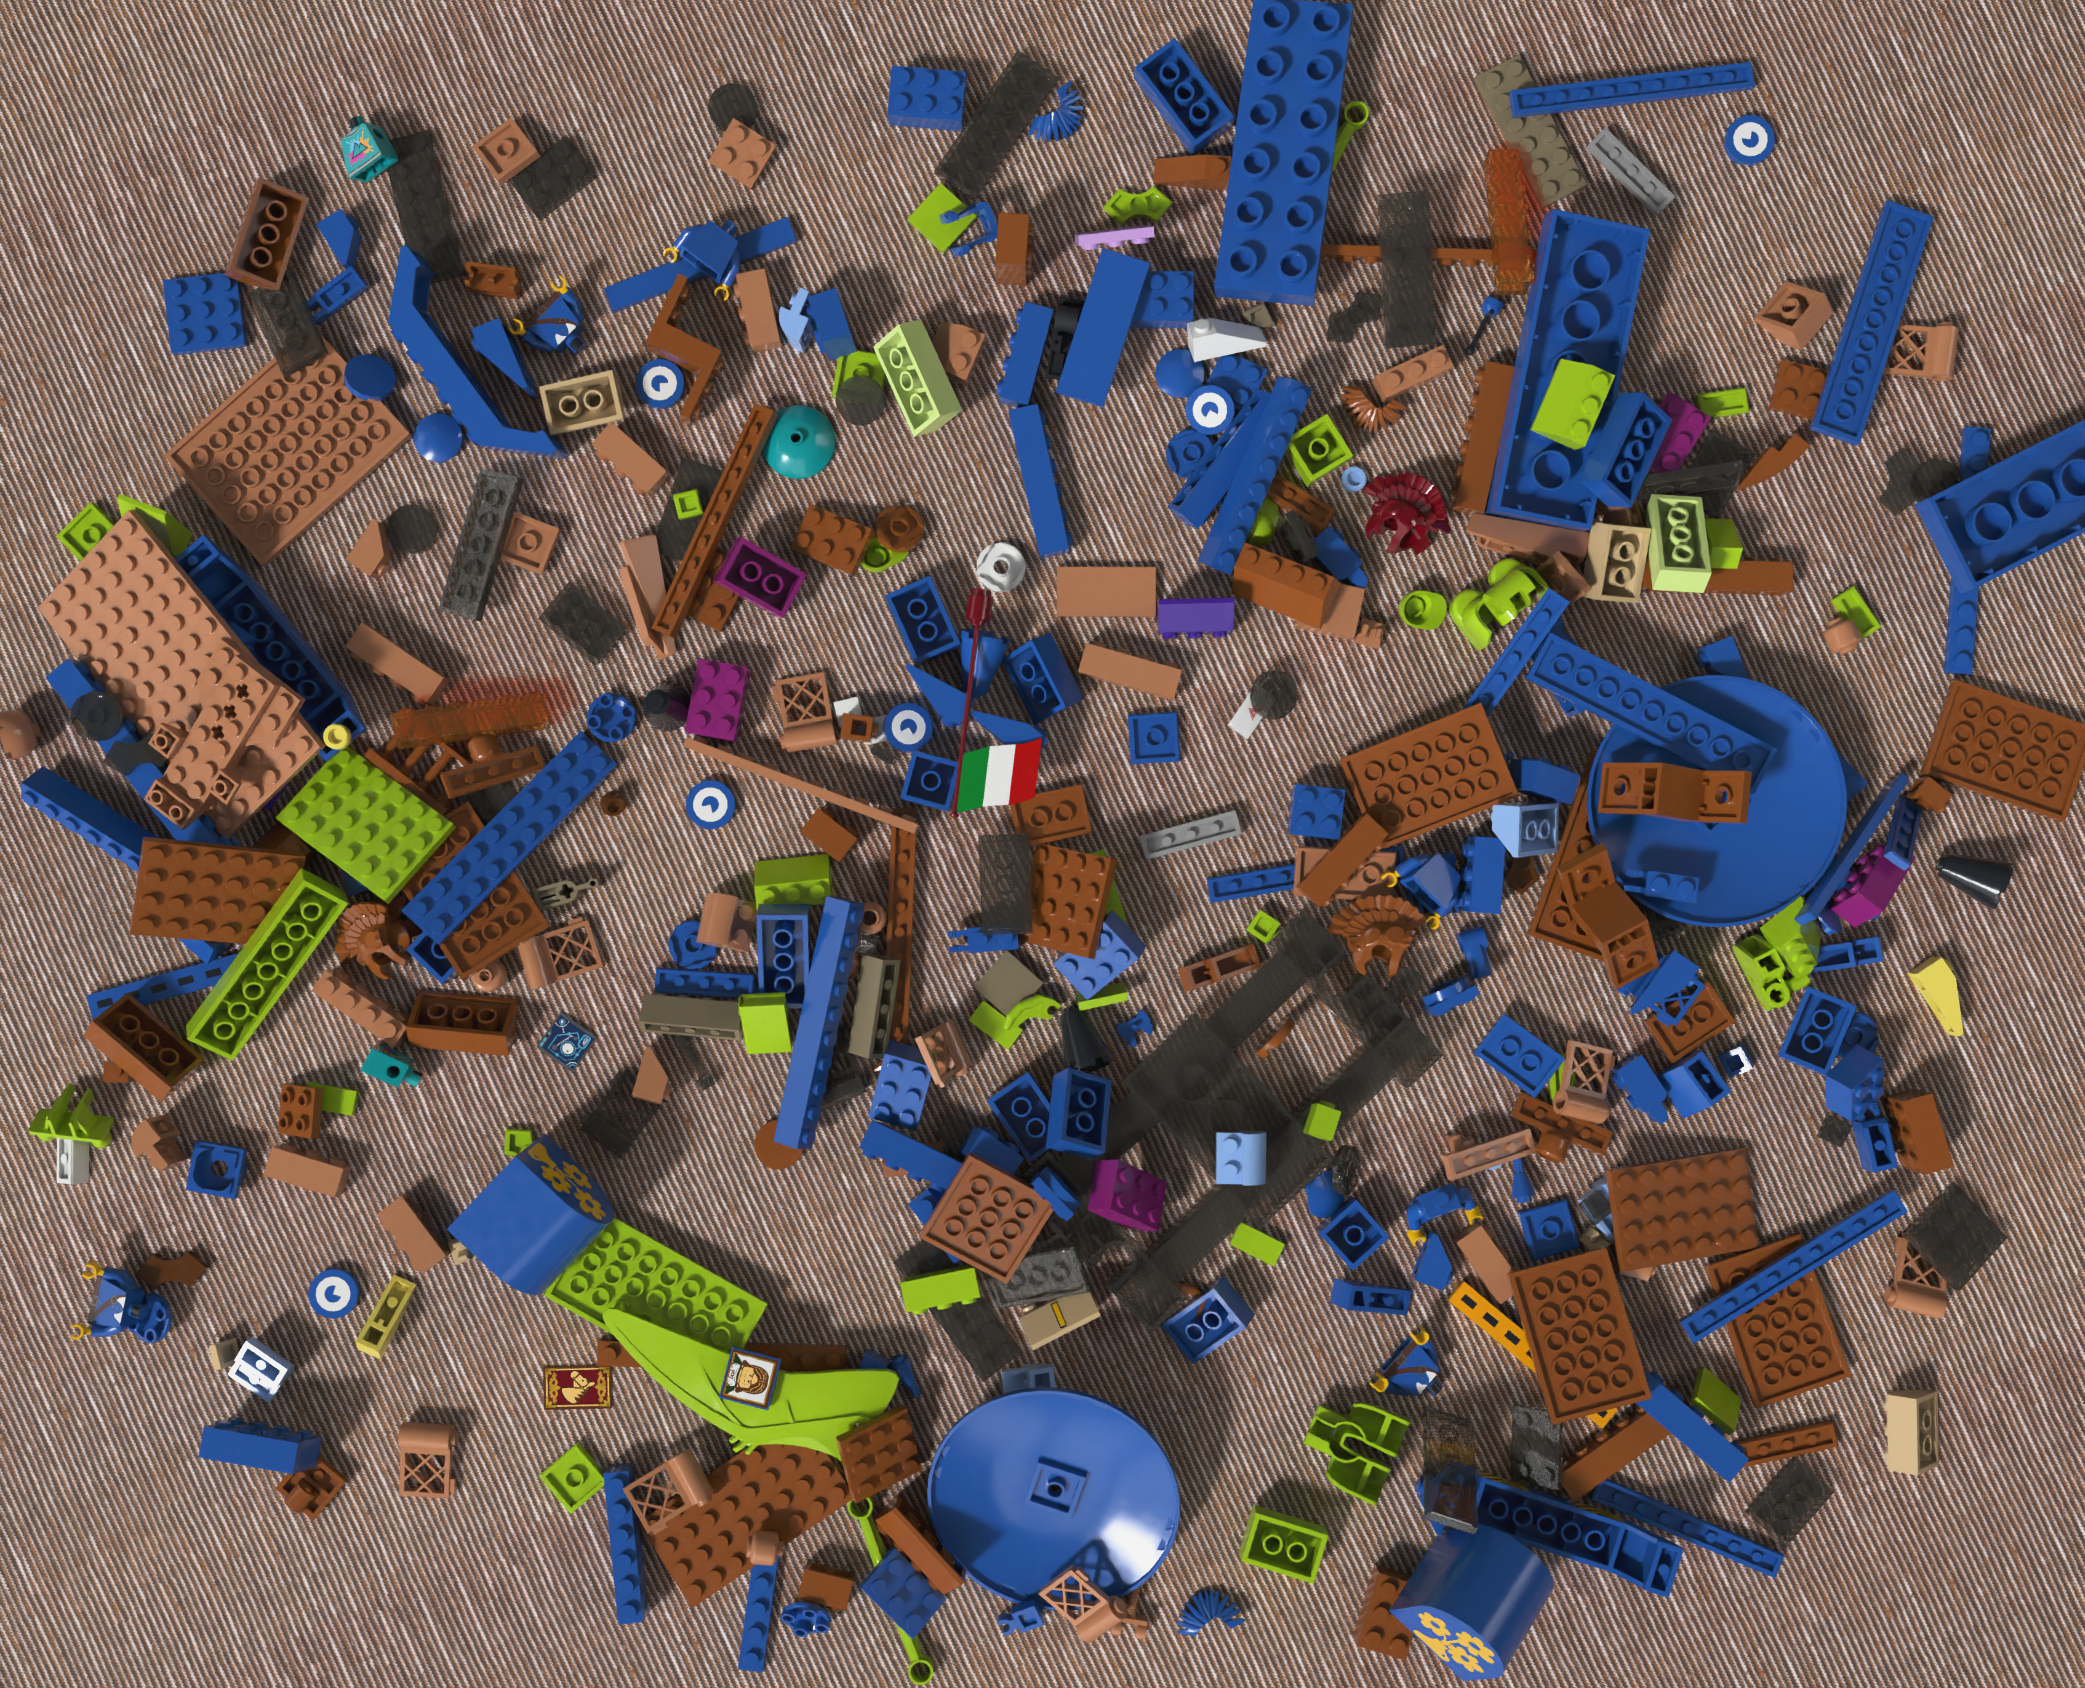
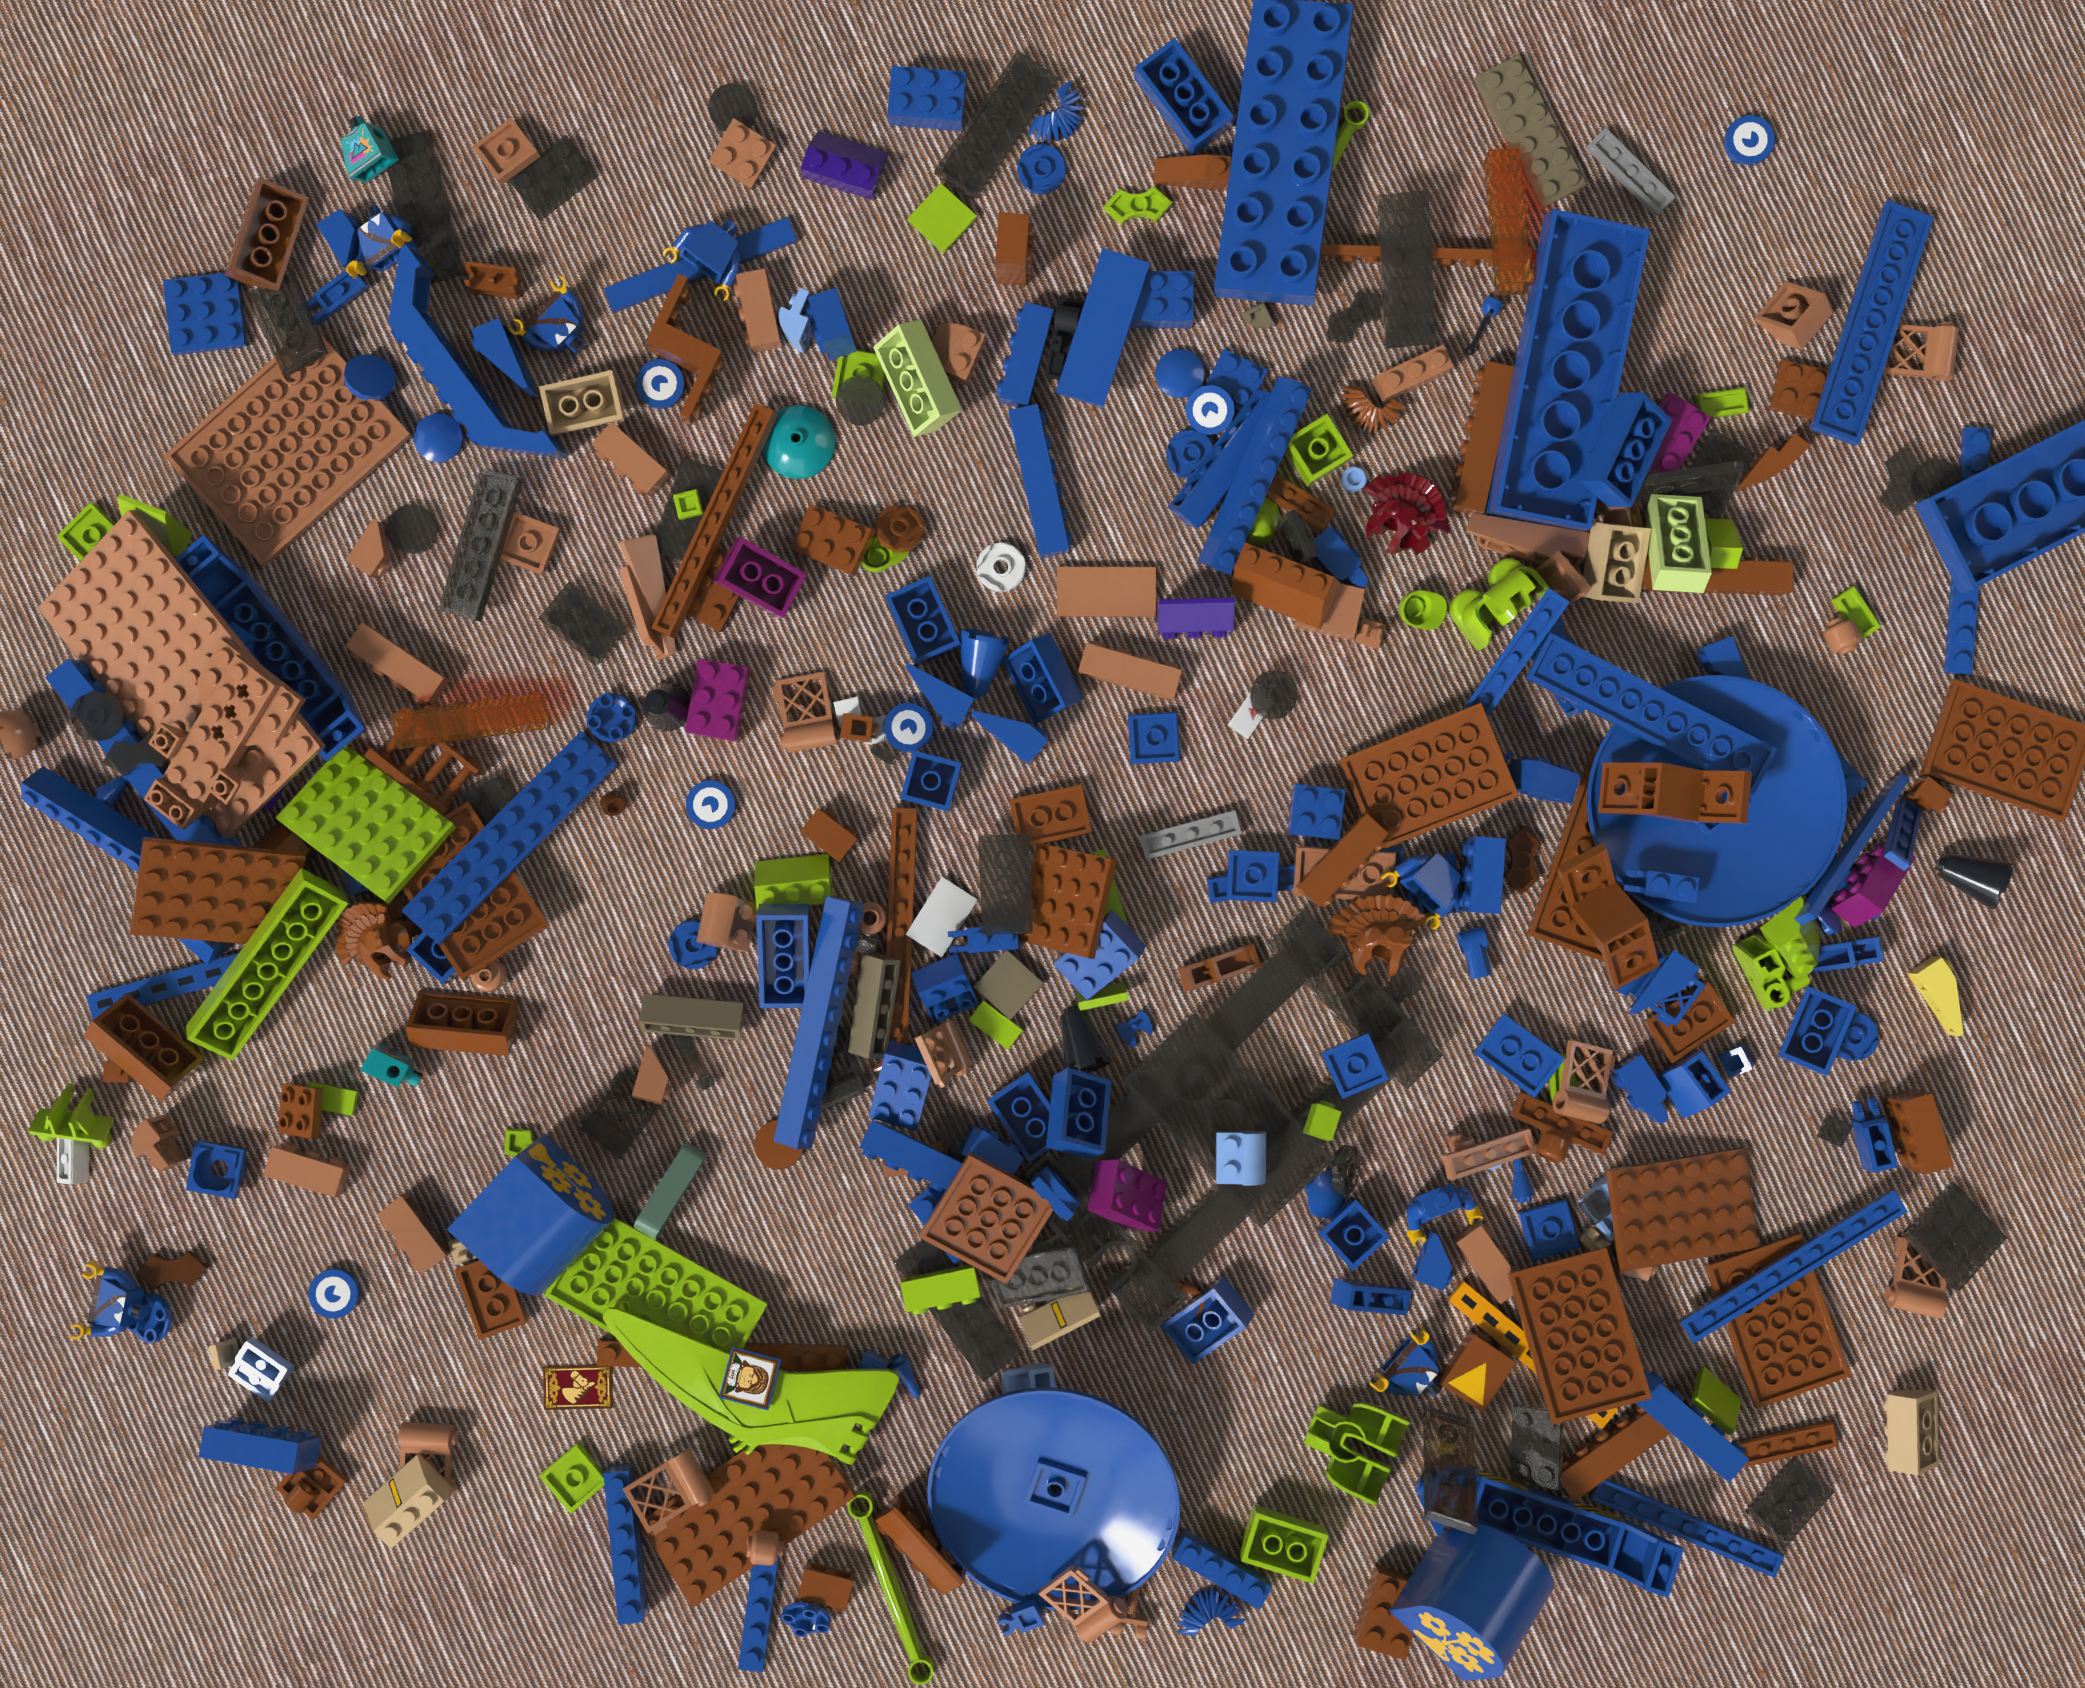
(112, 790): none -> blue cone
(337, 736): light yellow tile -> none
(362, 1007): nougat brick -> none
(380, 242): none -> torso
(385, 1317): light yellow slope -> none
(406, 1500): none -> tan slope
(490, 766): dark orange plate -> none
(490, 1300): none -> dark orange plate
(539, 961): nougat piece -> none
(559, 890): dark tan piece -> none
(566, 1042): sticker -> none
(670, 1191): none -> sand green beam
(704, 982): blue tile -> none
(765, 1023): lime piece -> none
(792, 780): nougat plate -> none
(844, 165): none -> dark purple slope
(879, 1453): dark orange plate -> none
(902, 1593): blue plate -> none
(941, 913): none -> white sticker
(944, 988): none -> blue slope
(986, 218): blue piece -> none
(996, 772): flag -> none
(1031, 1007): lime piece -> none
(1041, 169): none -> blue tile
(1114, 237): lavender plate -> none
(1219, 338): white slope -> none
(1221, 1568): none -> blue brick
(1252, 876): none -> blue plate
(1256, 1243): lime tile -> none
(1263, 926): lime plate -> none
(1275, 1037): dark orange tile -> none
(1355, 1065): none -> blue plate
(1448, 995): blue piece -> none
(1477, 1370): none -> dark orange brick
(1527, 827): light blue slope -> none
(1572, 403): lime slope -> none
(1631, 90): blue plate -> none
(1854, 1083): blue brick -> none

